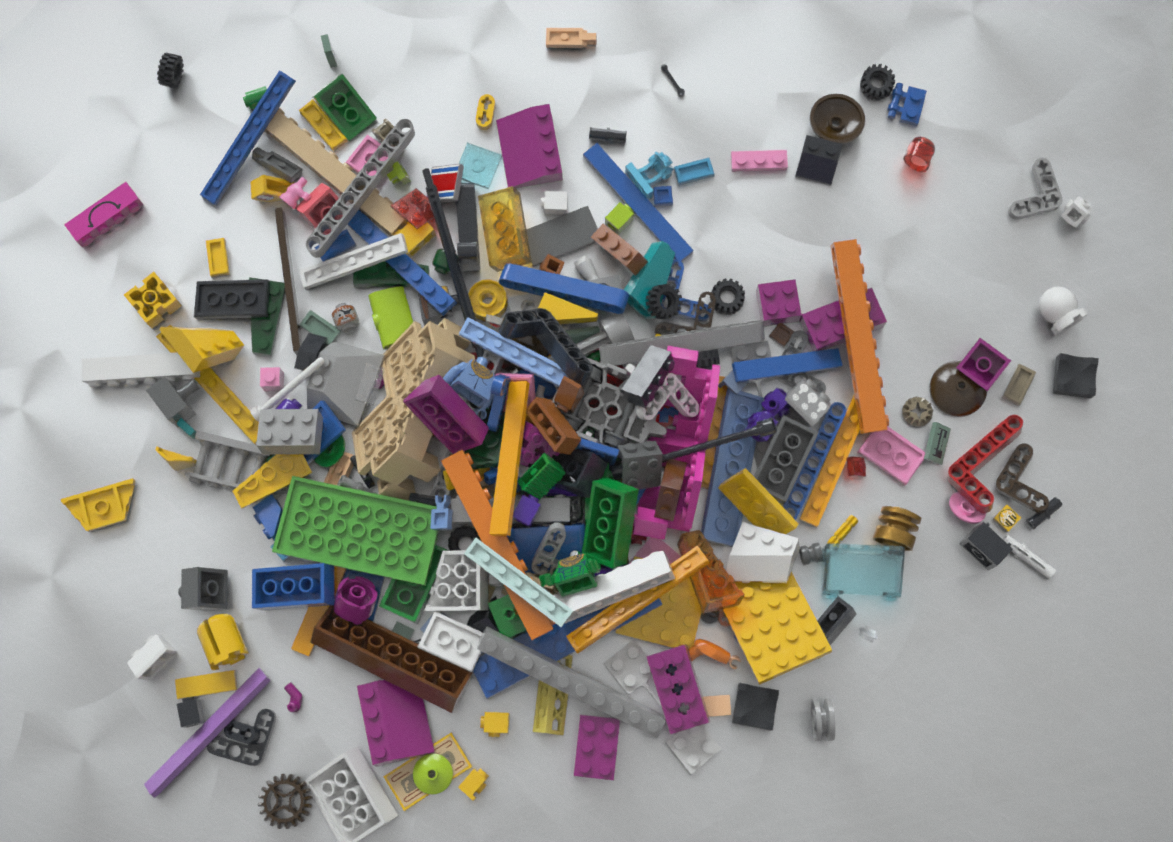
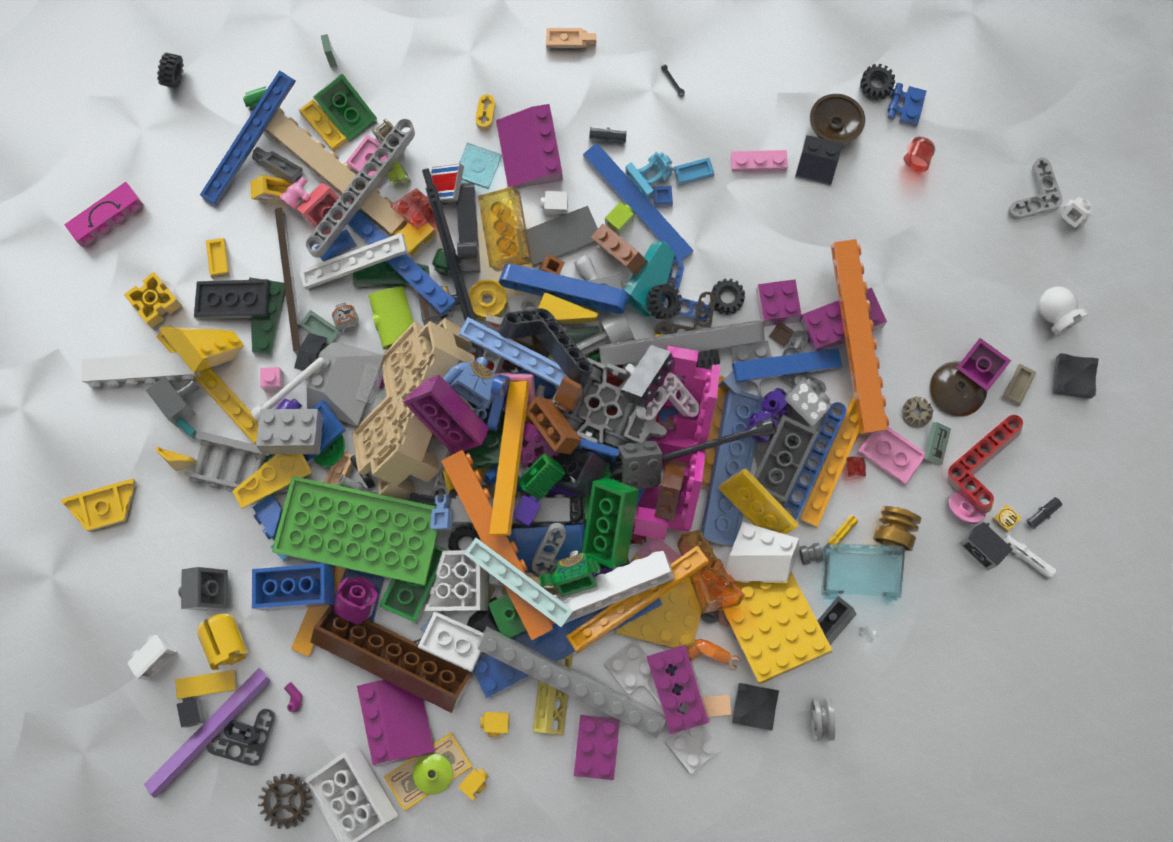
(403, 630): sand green tile -> none
(1015, 485): dark brown beam -> none

